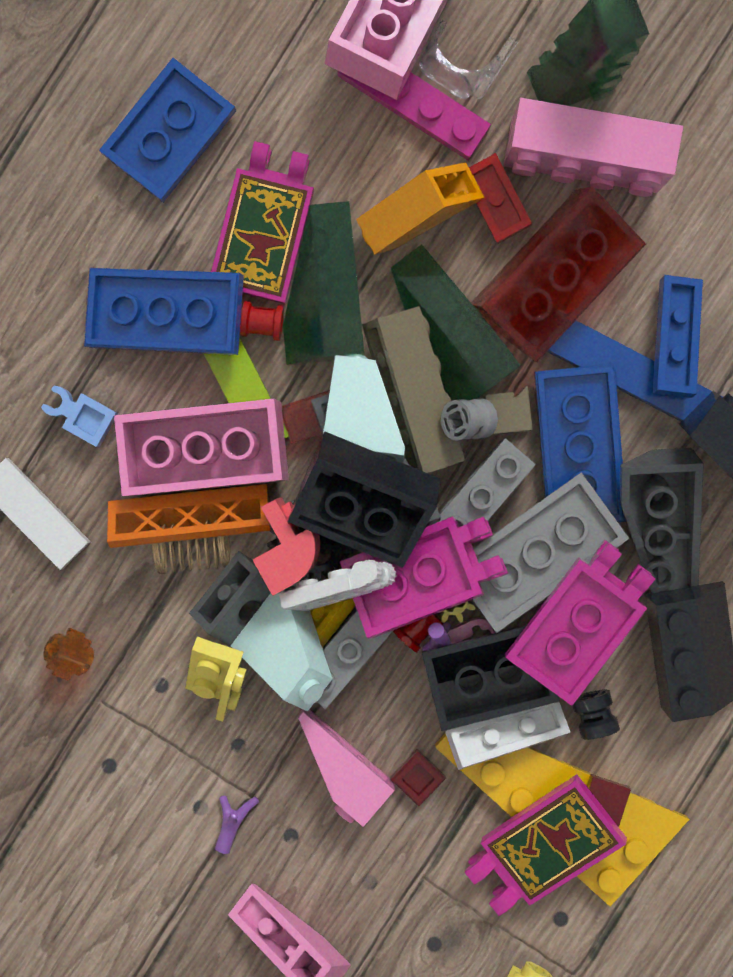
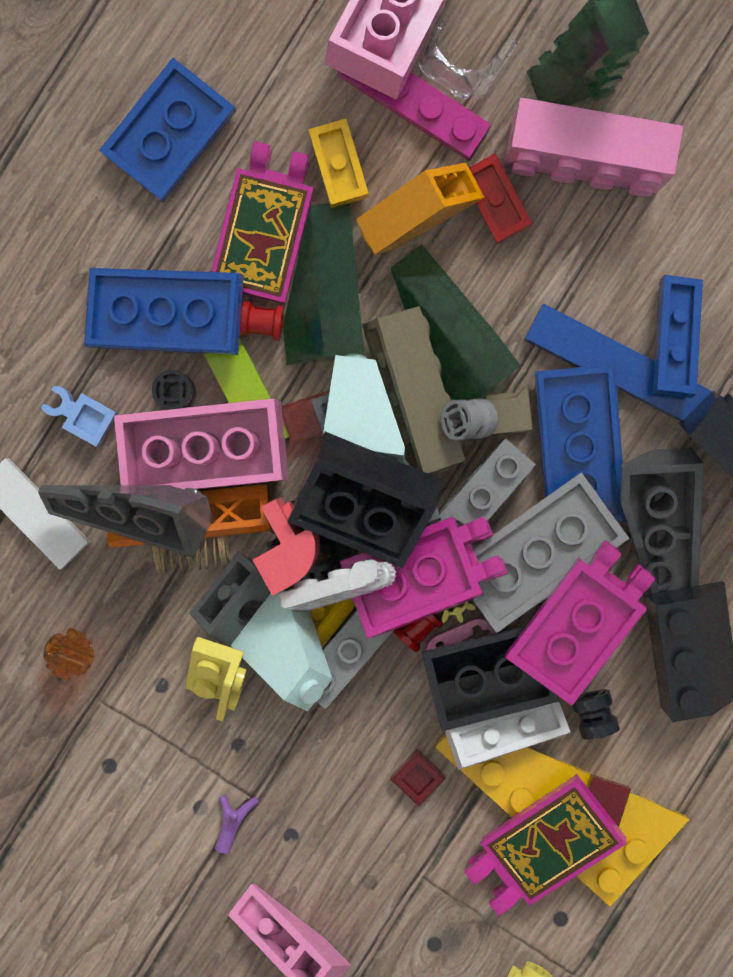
(145, 513): none -> dark grey wedge
(180, 390): none -> black wheel
(338, 163): none -> yellow plate
(350, 777): bright pink slope -> none
(438, 635): medium lavender bar -> none
(558, 273): clear red slope -> none

